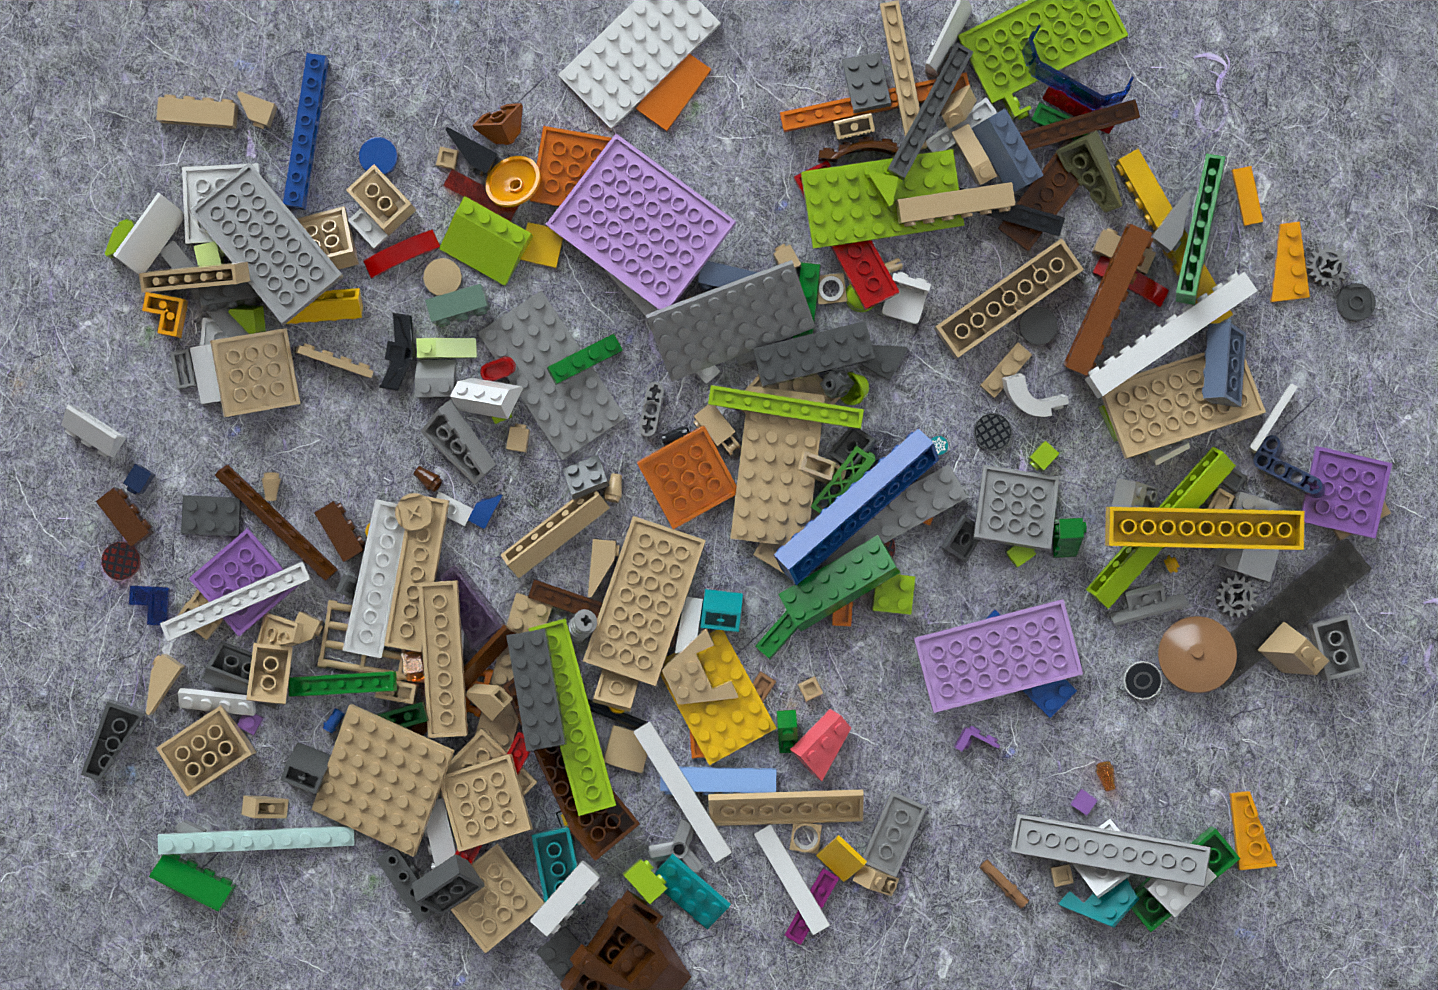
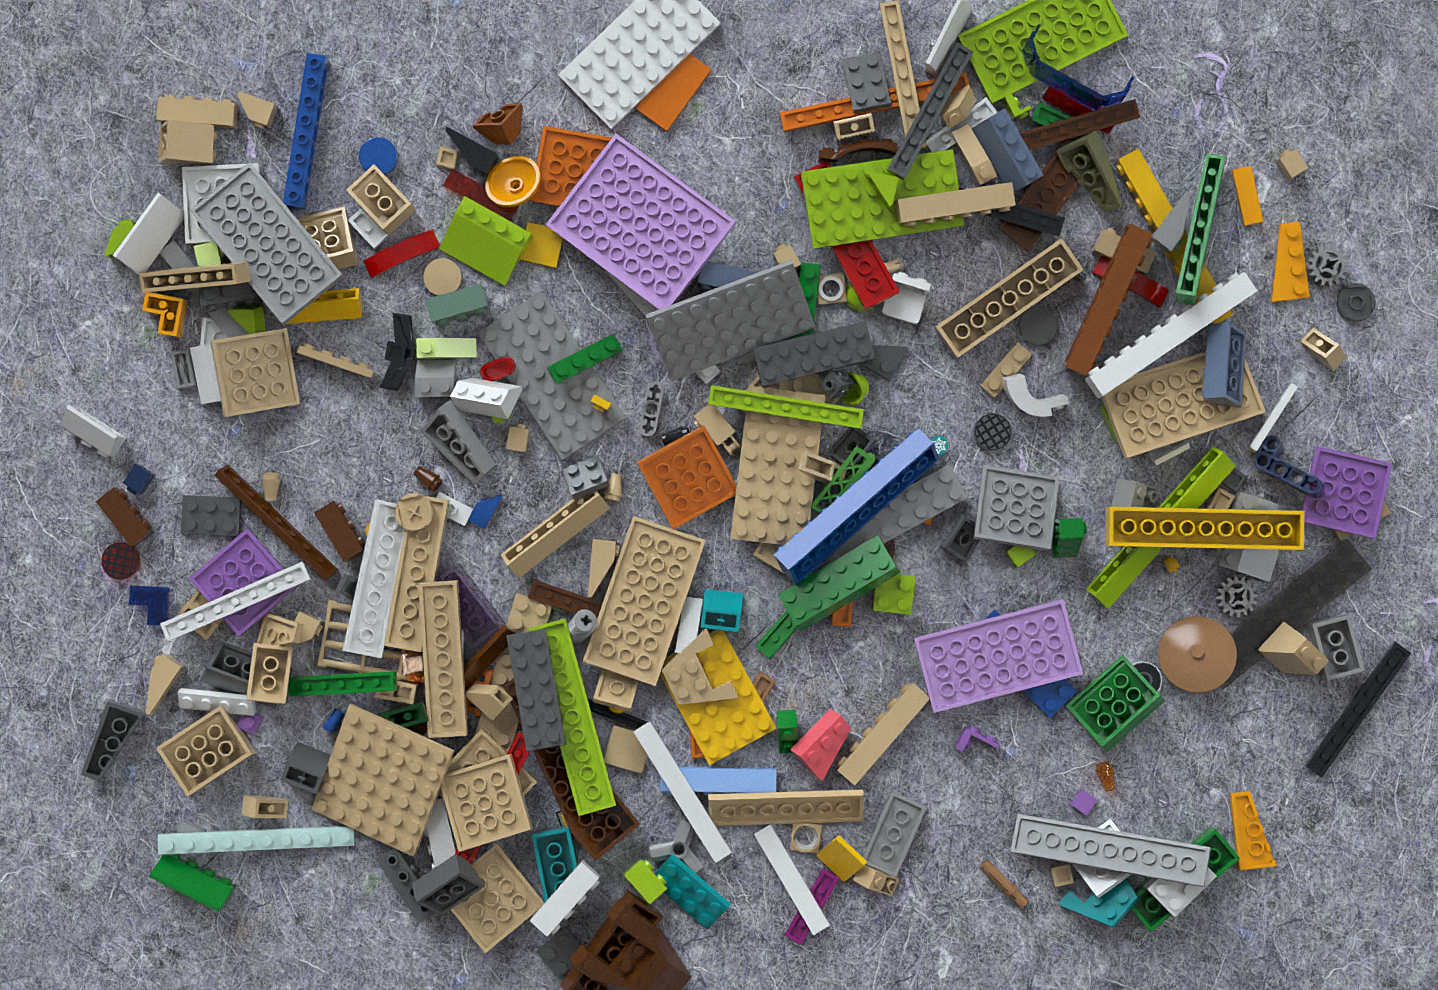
(186, 143): none -> tan slope
(600, 404): none -> yellow plate
(810, 688): tan tile -> none
(883, 733): none -> tan brick
(1043, 456): lime brick -> none
(1115, 703): none -> green slope
(1147, 602): light grey bracket -> none
(1291, 163): none -> tan brick
(1323, 349): none -> tan slope
(1357, 709): none -> black plate

